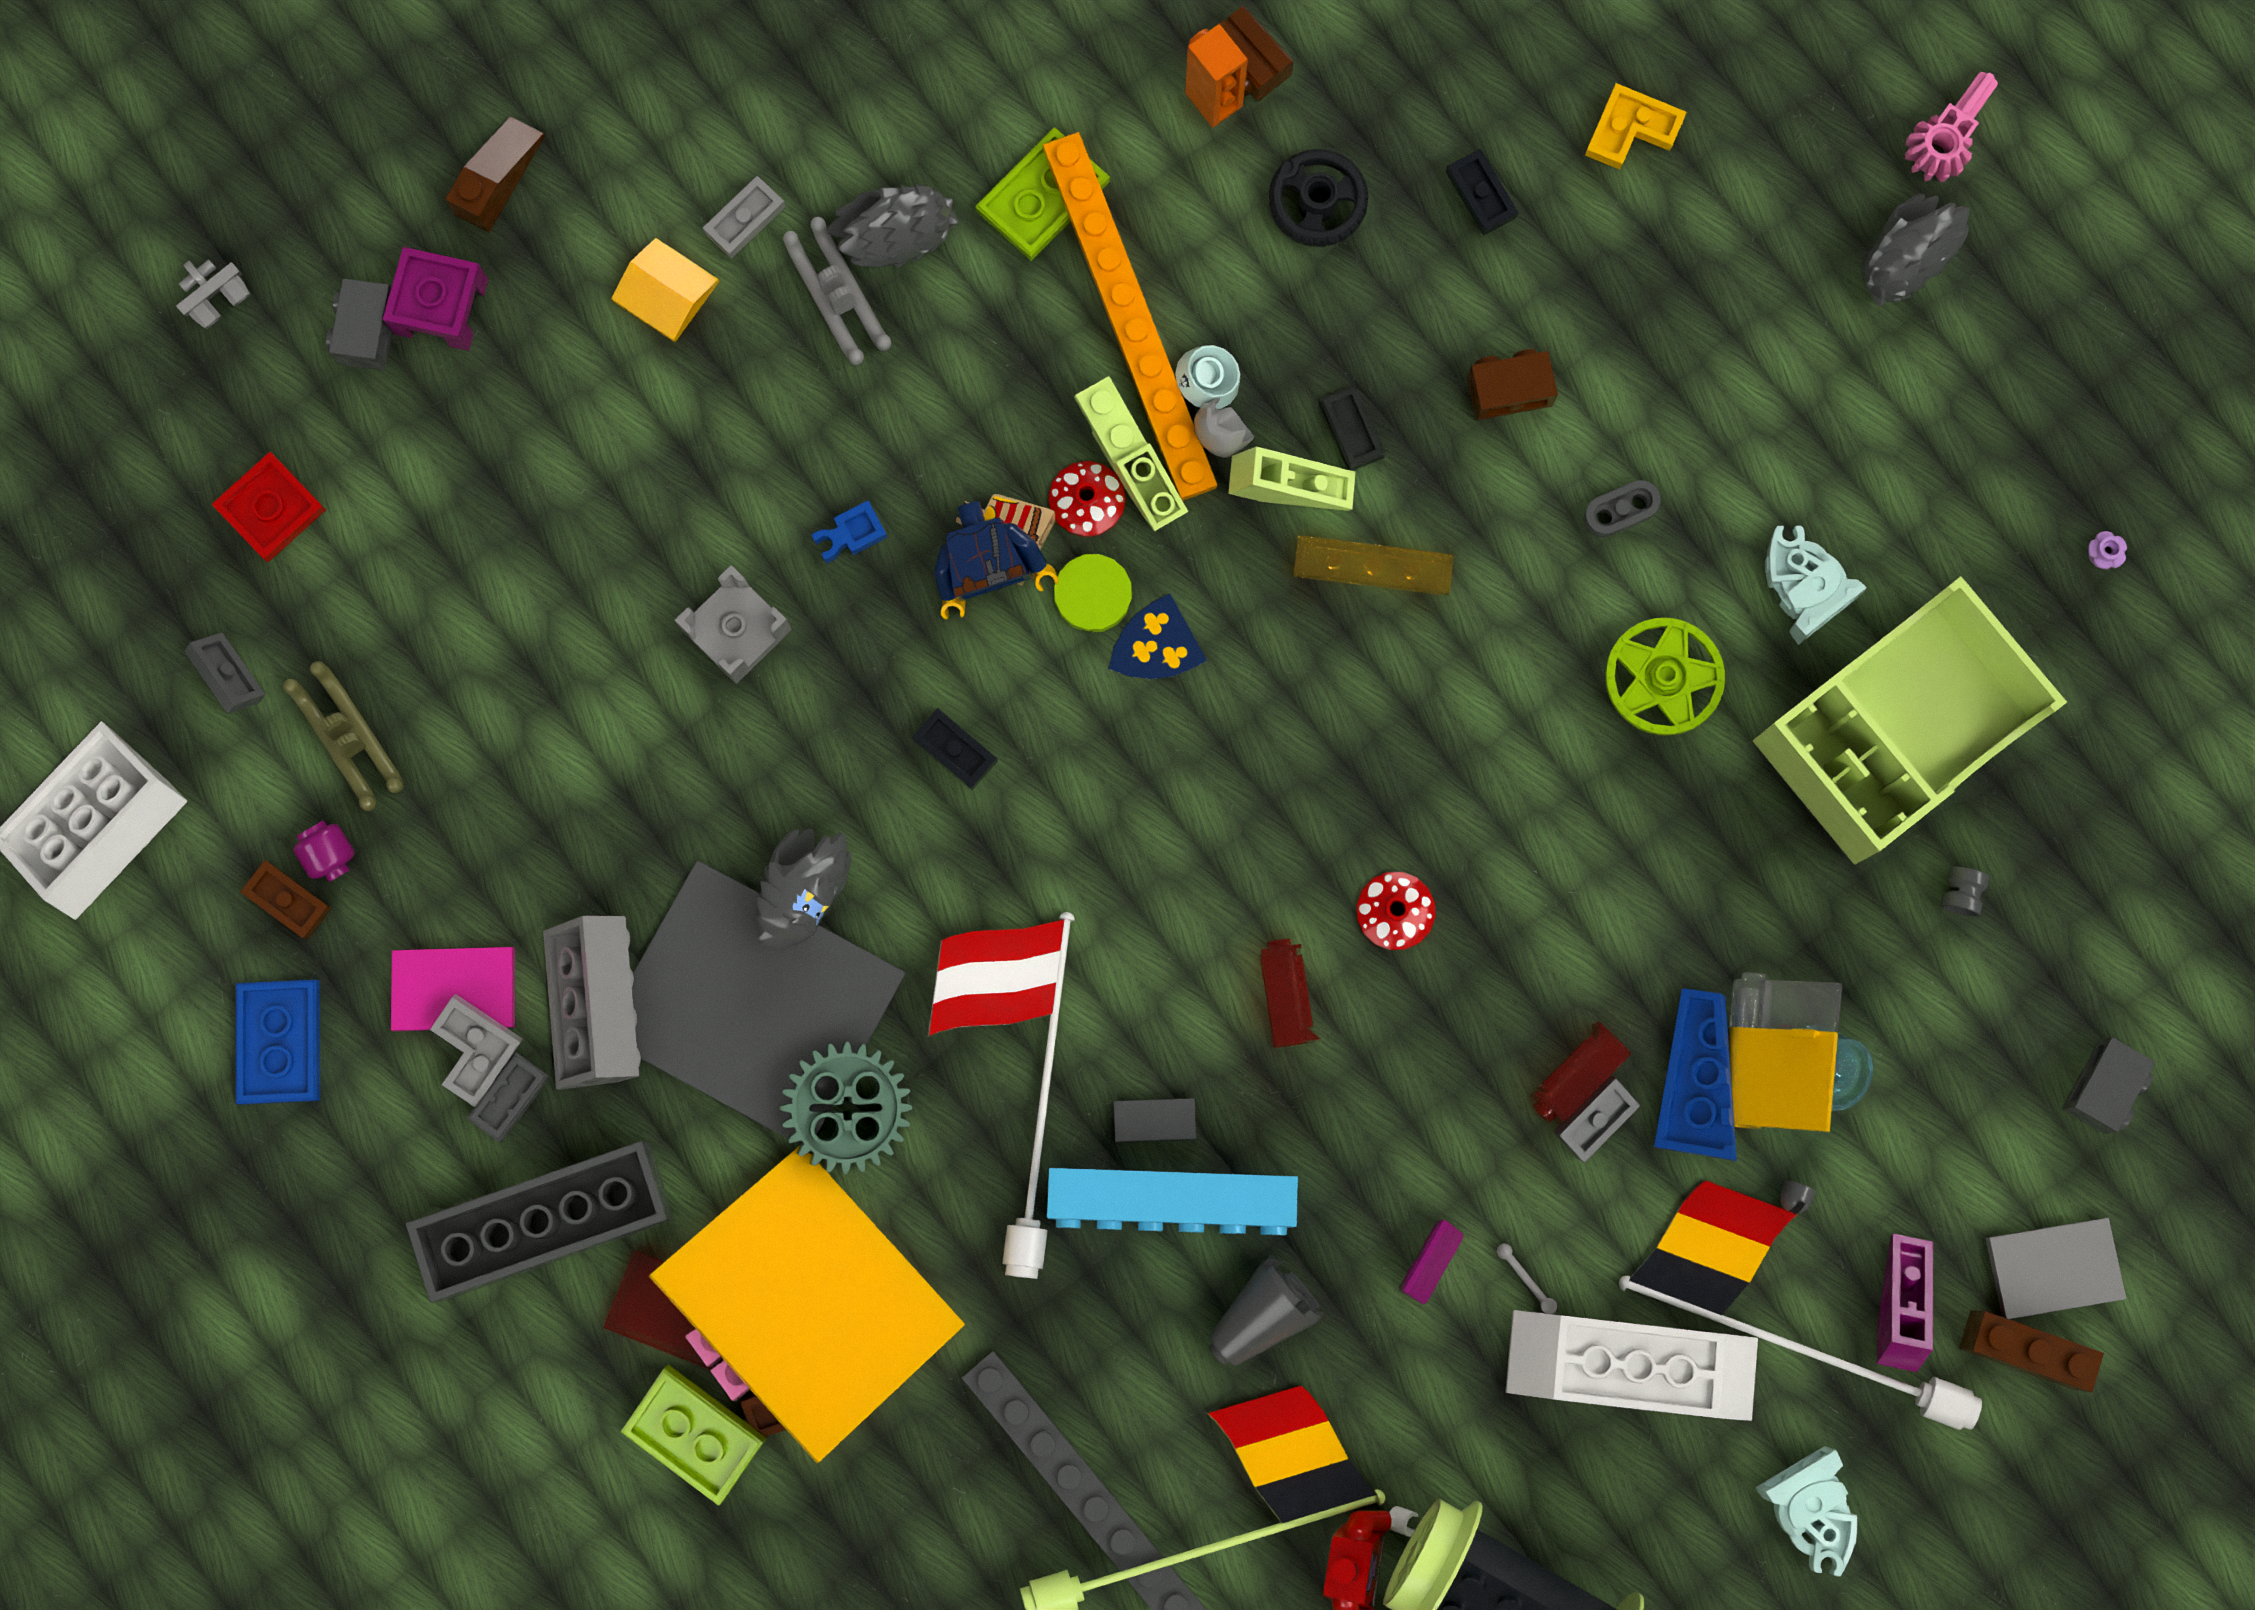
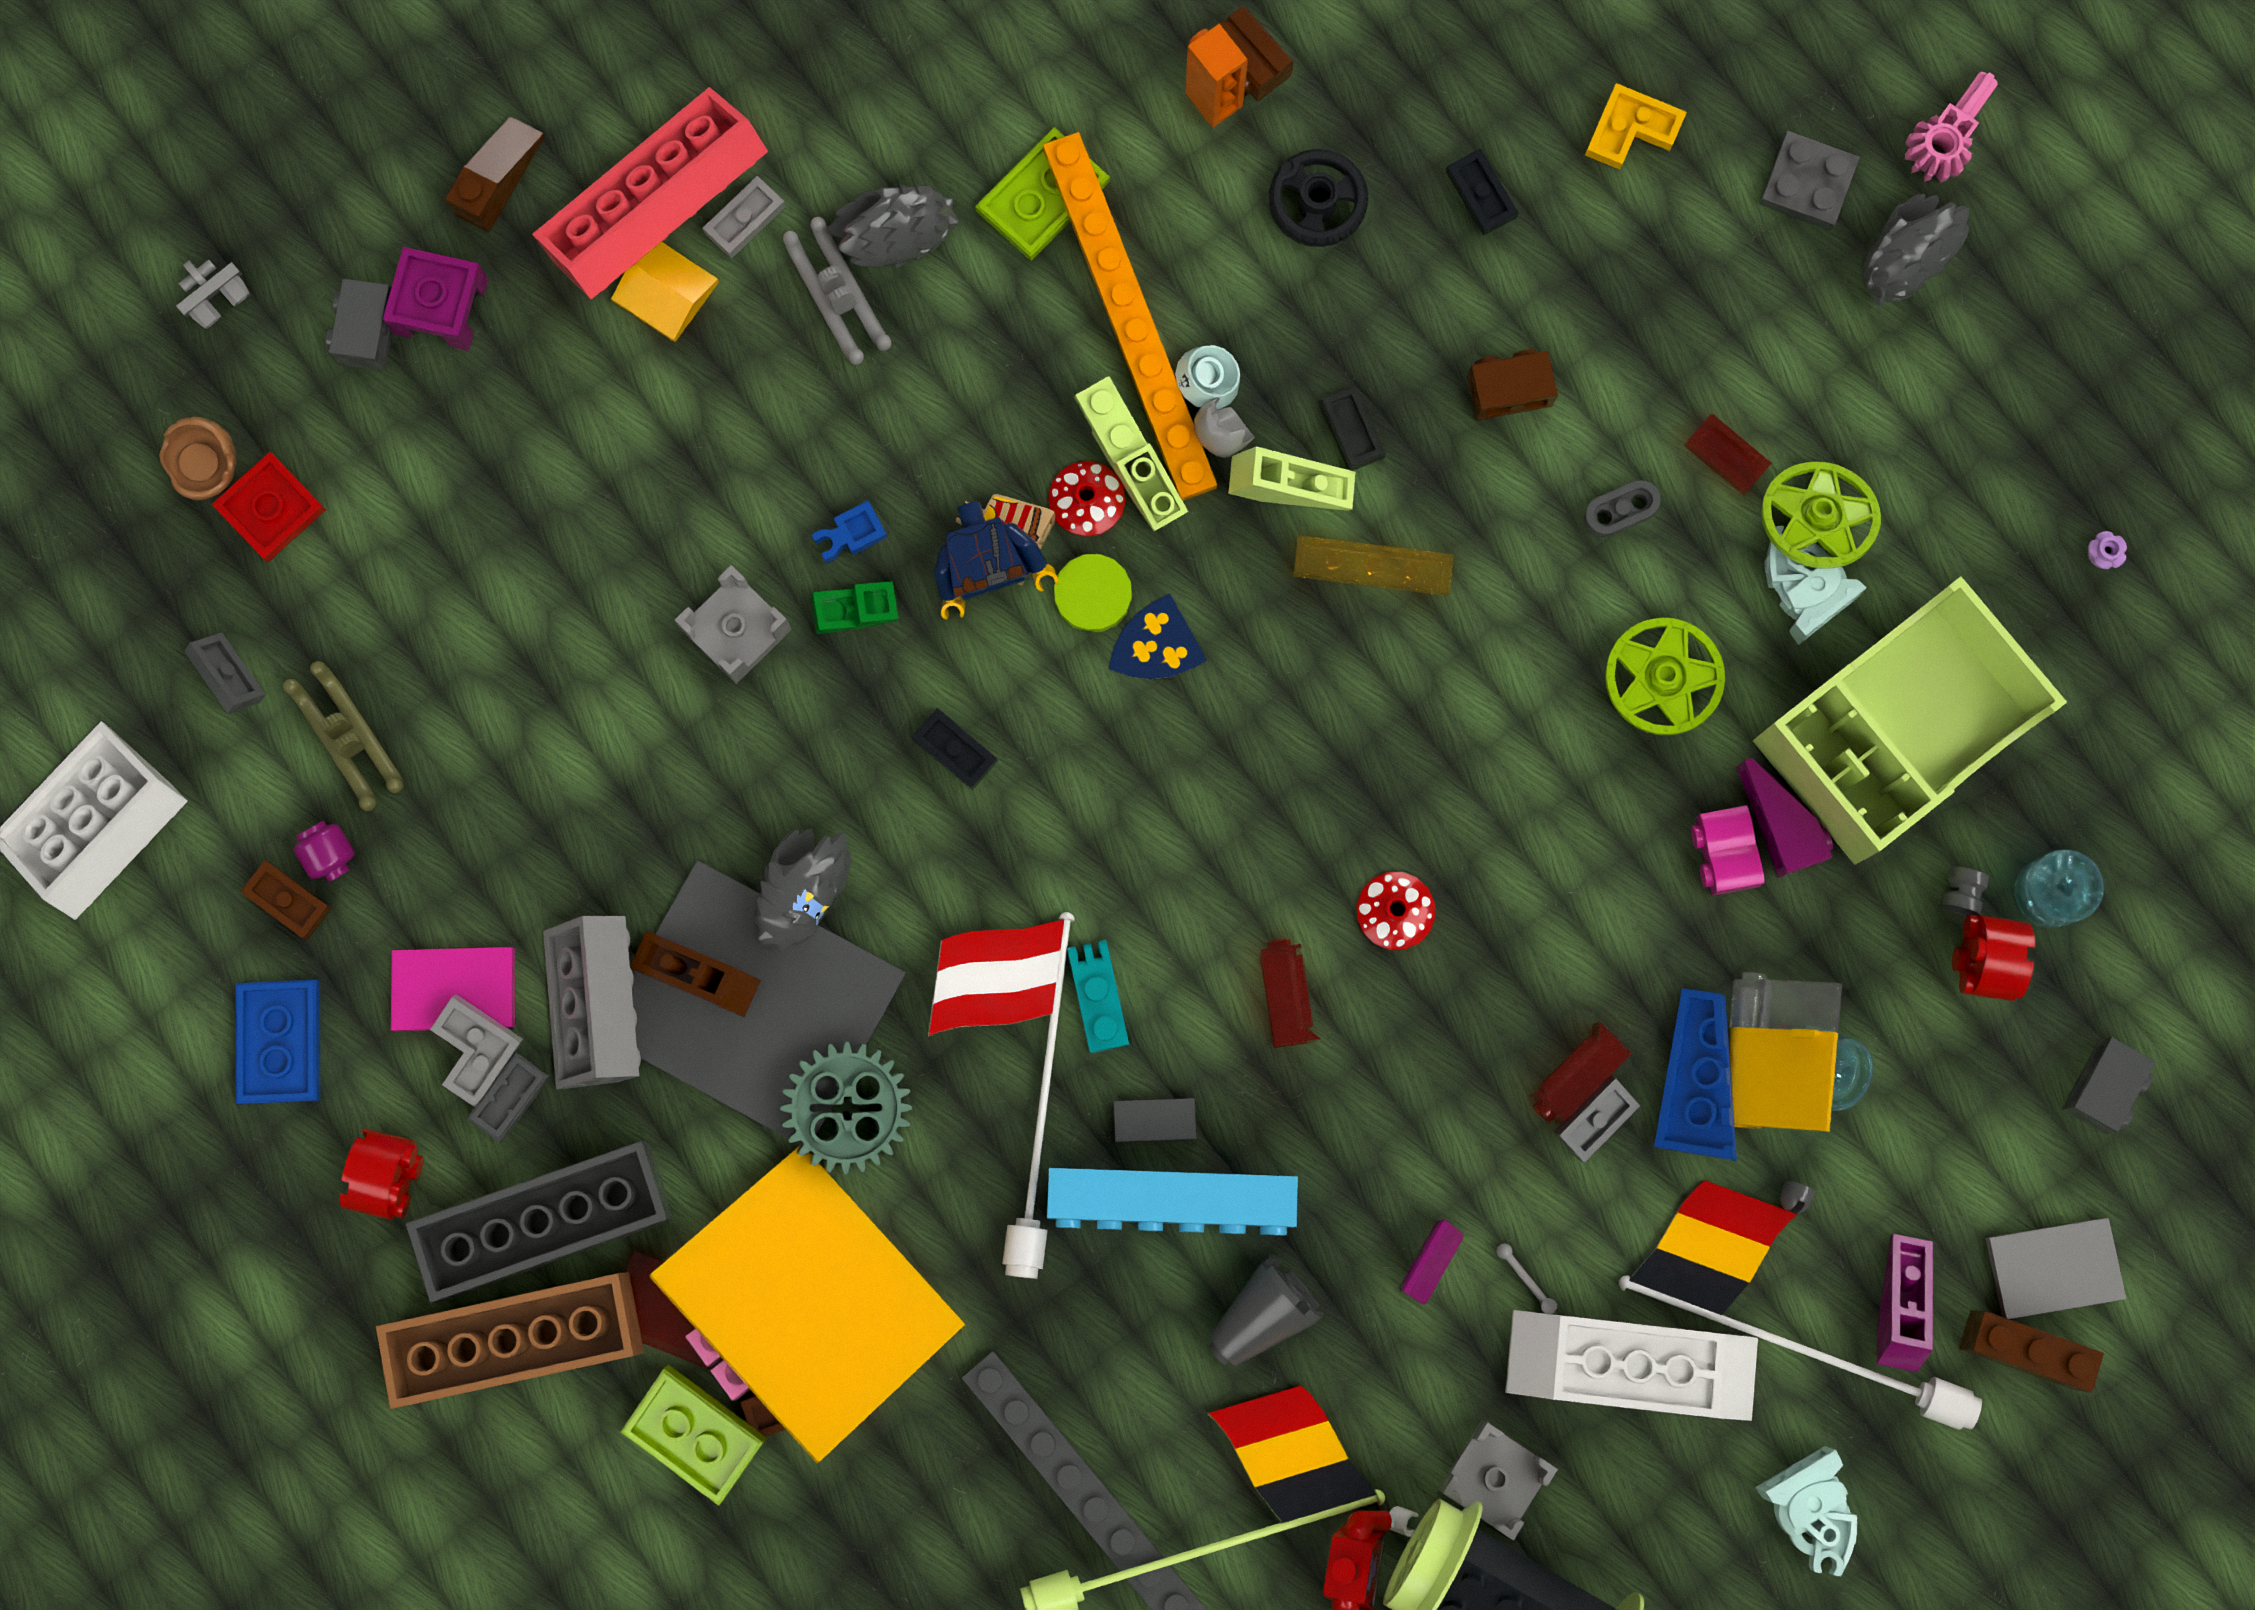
(198, 457): none -> medium nougat piece
(380, 1174): none -> red brick
(509, 1340): none -> medium nougat brick
(650, 192): none -> coral brick
(695, 973): none -> reddish brown slope
(854, 608): none -> green slope
(1098, 999): none -> teal hinge
(1498, 1476): none -> light grey panel
(1727, 454): none -> clear red plate
(1728, 850): none -> dark pink brick
(1787, 827): none -> magenta slope
(1809, 180): none -> flat silver plate
(1821, 515): none -> lime wheel
(1994, 957): none -> red brick
(2040, 885): none -> clear light blue wheel

